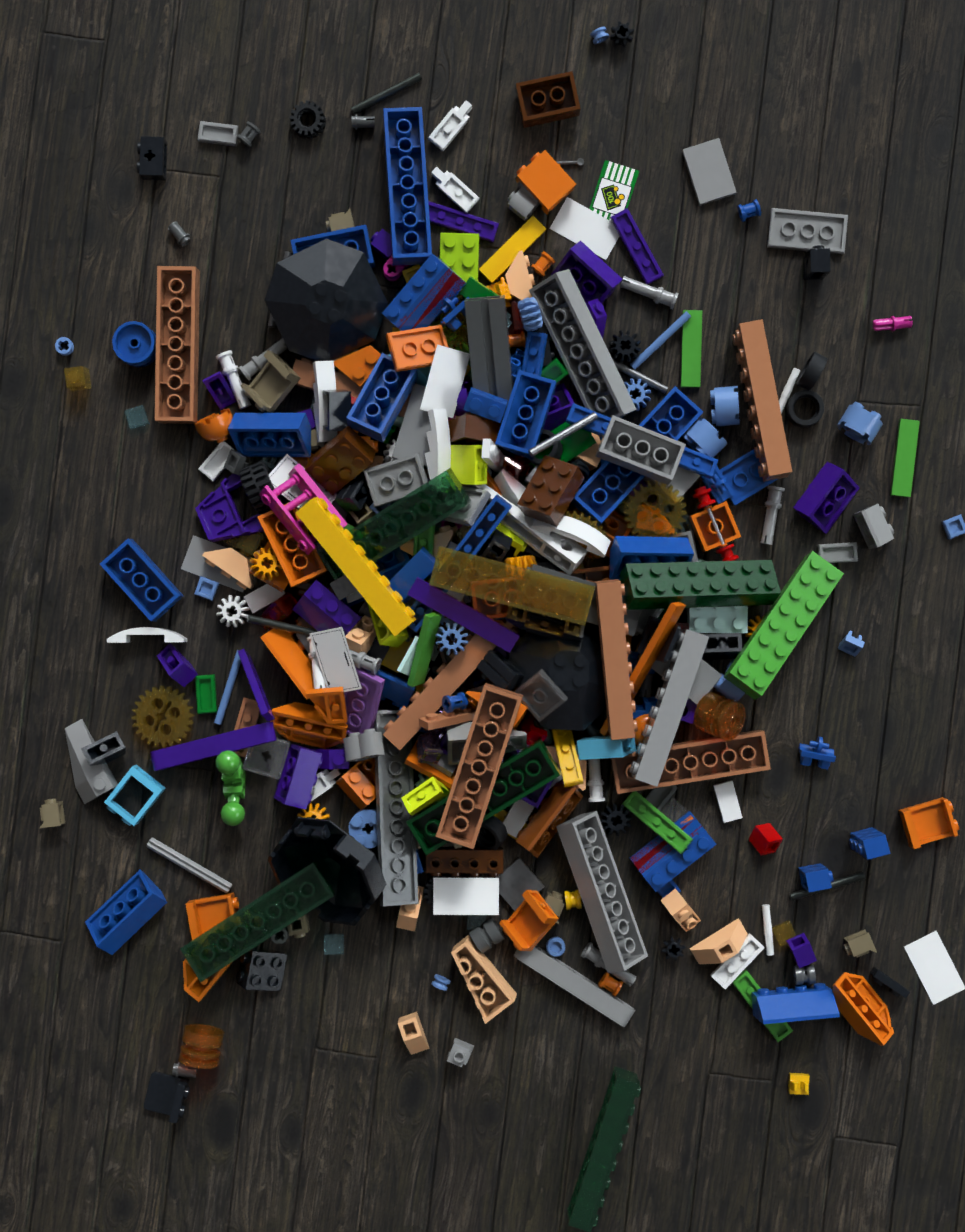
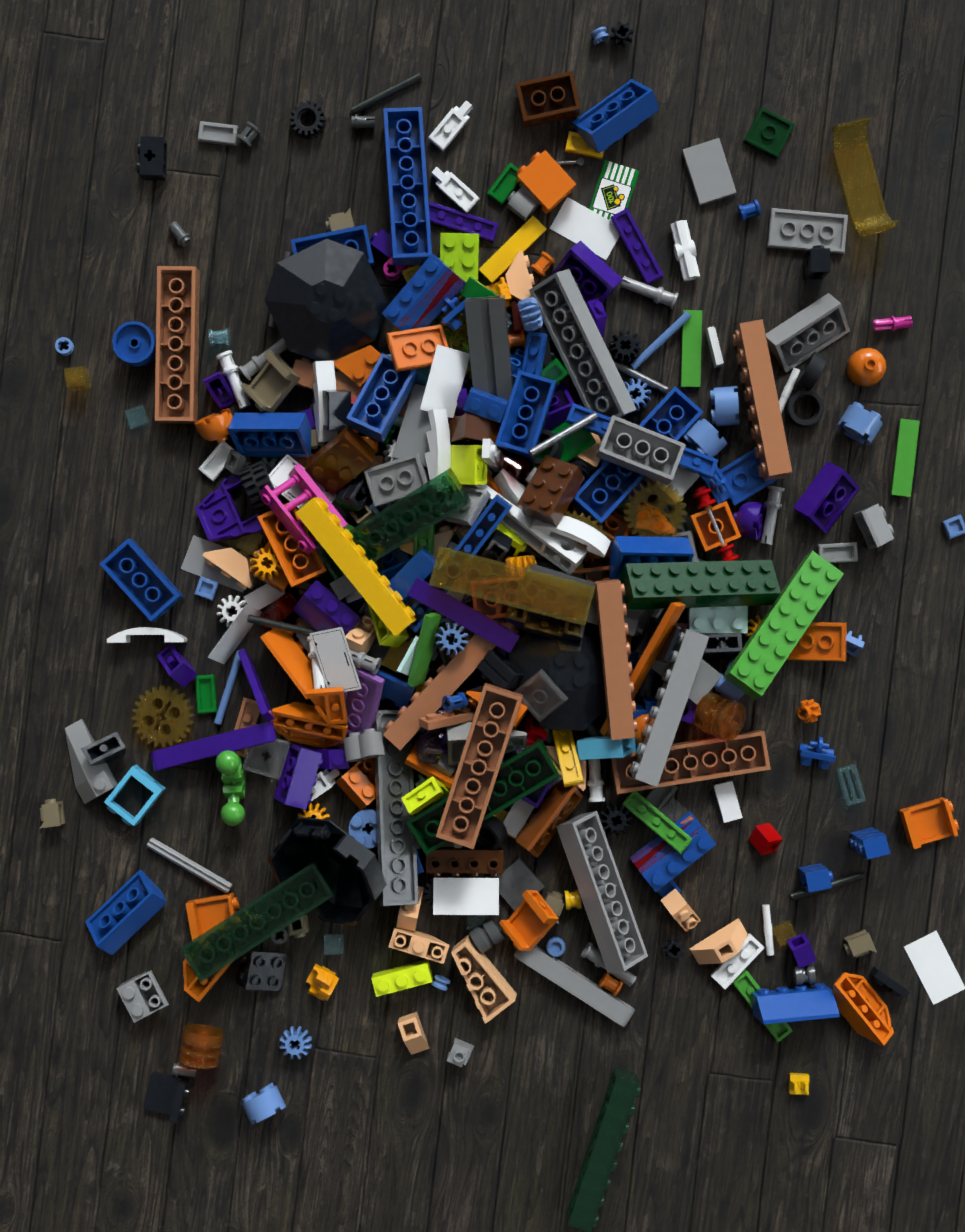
(142, 995): none -> light grey slope
(219, 337): none -> clear light blue bush
(233, 635): none -> white sticker
(263, 1104): none -> medium blue brick
(297, 1049): none -> medium blue gear
(321, 982): none -> light orange hair
(402, 977): none -> neon yellow brick
(419, 944): none -> light nougat slope
(504, 185): none -> green tile
(577, 145): none -> yellow tile
(616, 115): none -> blue slope
(685, 250): none -> white piece
(714, 347): none -> white tile
(750, 519): none -> dark purple cylinder
(768, 133): none -> dark green tile
(807, 332): none -> light grey slope
(809, 711): none -> orange gear
(822, 643): none -> orange tile
(843, 786): none -> clear light blue tile
(860, 178): none -> clear yellow windscreen
(866, 367): none -> orange cylinder

